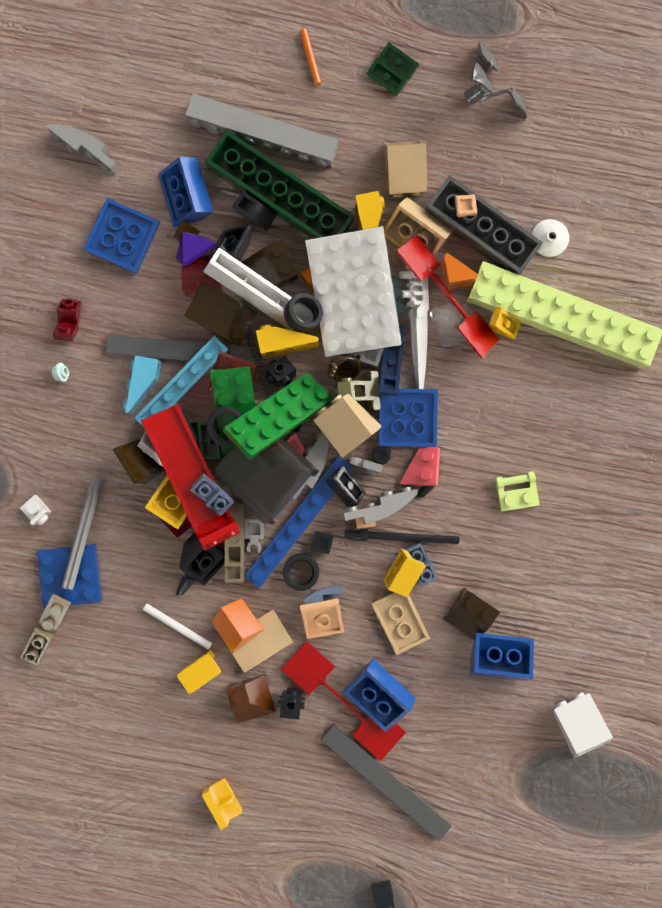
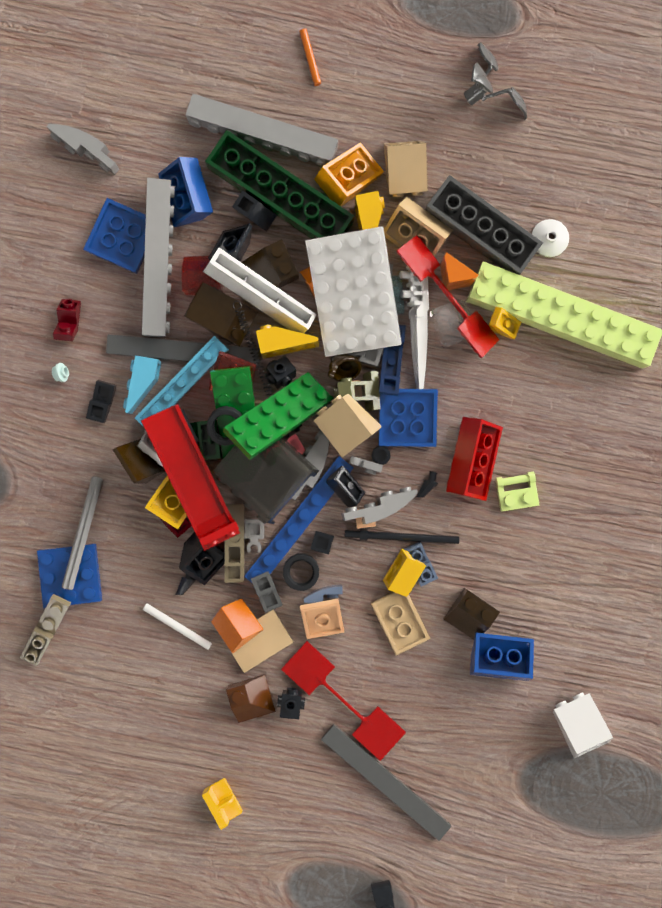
(36, 510): white bracket -> none
(101, 402): none -> black slope
(156, 257): none -> light grey brick
(185, 227): dark brown slope -> none
(192, 247): dark purple slope -> none
(199, 672): yellow panel -> none
(212, 494): sand blue slope -> none
(266, 591): none -> dark grey slope
(314, 305): black tyre -> none
(348, 174): none -> light orange slope
(379, 695): blue slope -> none
(393, 69): dark green slope -> none
(423, 468): coral wing -> none
(465, 205): light nougat tile -> none
(474, 458): none -> red slope

